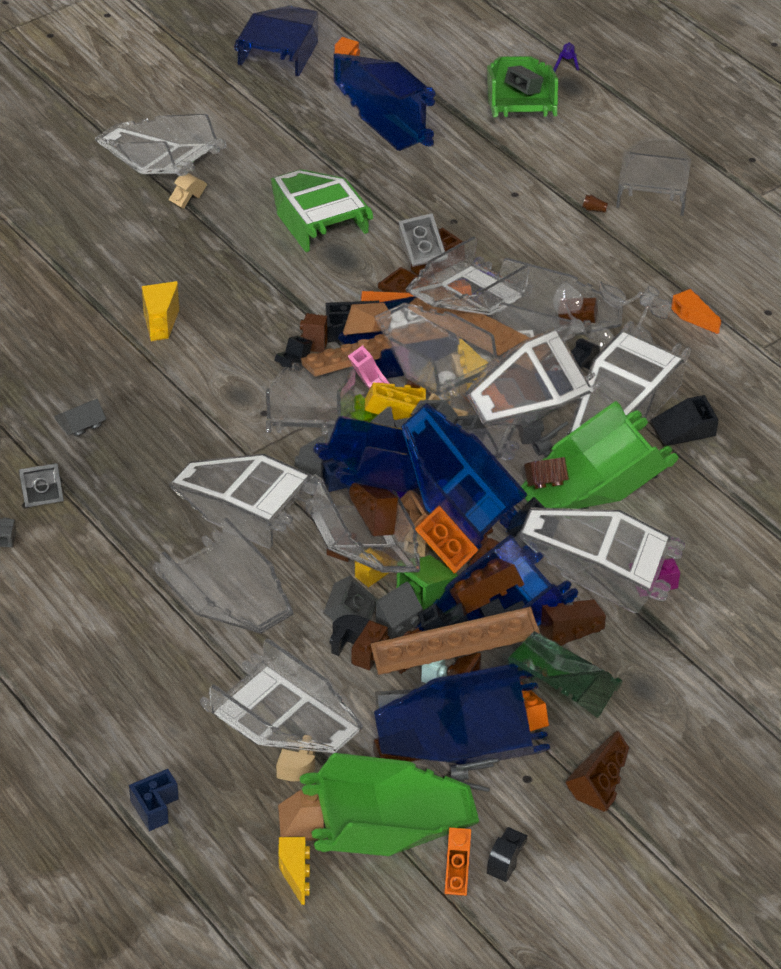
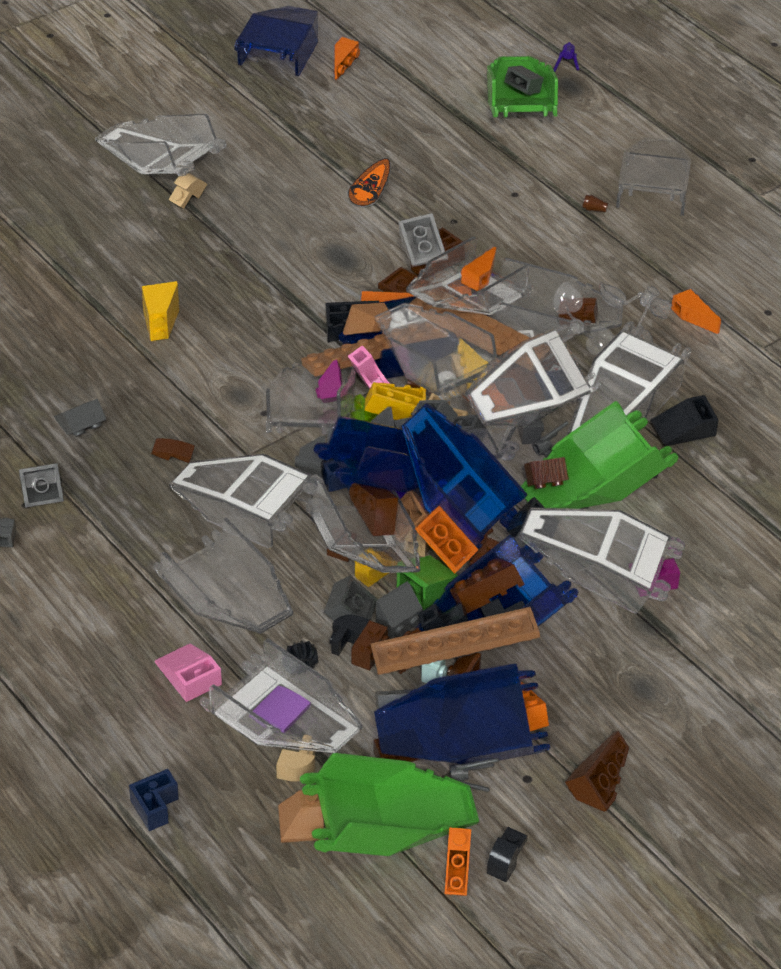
(168, 447): none -> reddish brown slope
(190, 671): none -> bright pink slope
(282, 708): none -> medium lavender slope
(293, 865): yellow slope -> none
(296, 349): black brick -> none
(304, 652): none -> black gear
(315, 330): reddish brown brick -> none
(316, 200): bright green windscreen -> none
(330, 383): none -> magenta slope
(370, 184): none -> shield
(387, 98): clear blue windscreen -> none
(478, 272): none -> orange slope
(560, 667): clear green windscreen -> none
(571, 622): reddish brown wedge -> none
(585, 353): black brick -> none

